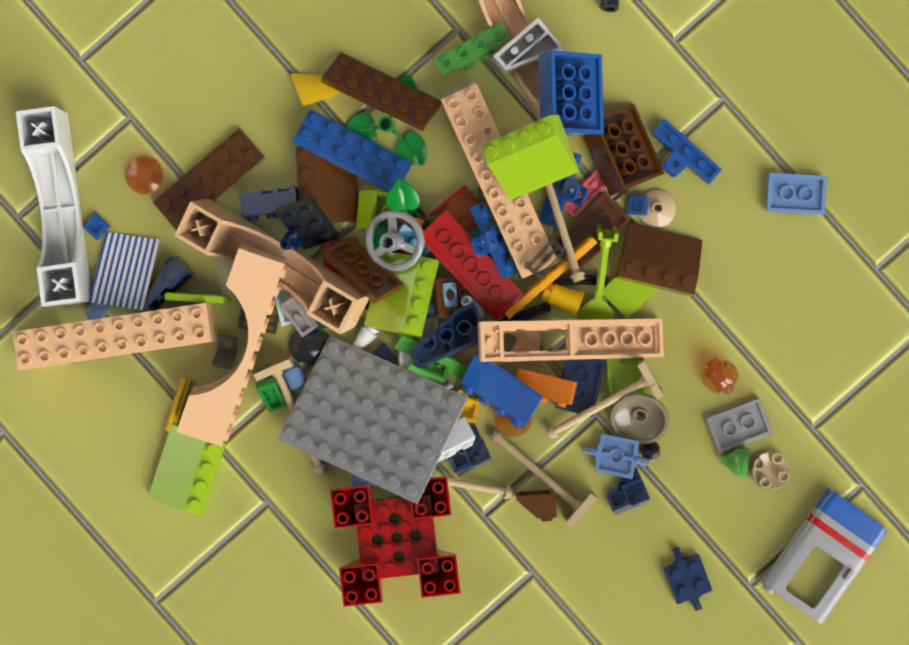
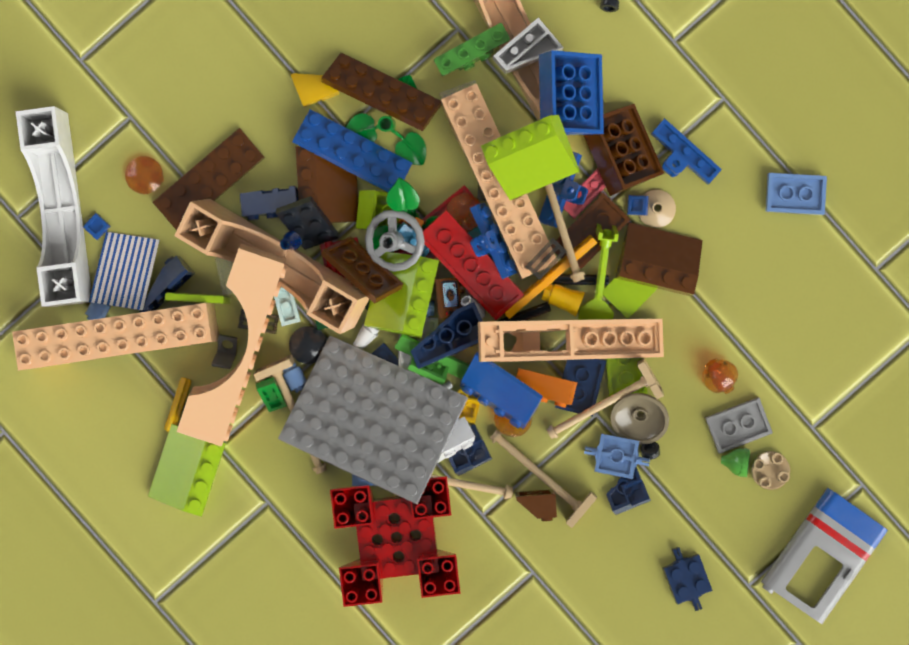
(297, 315): light grey plate -> none

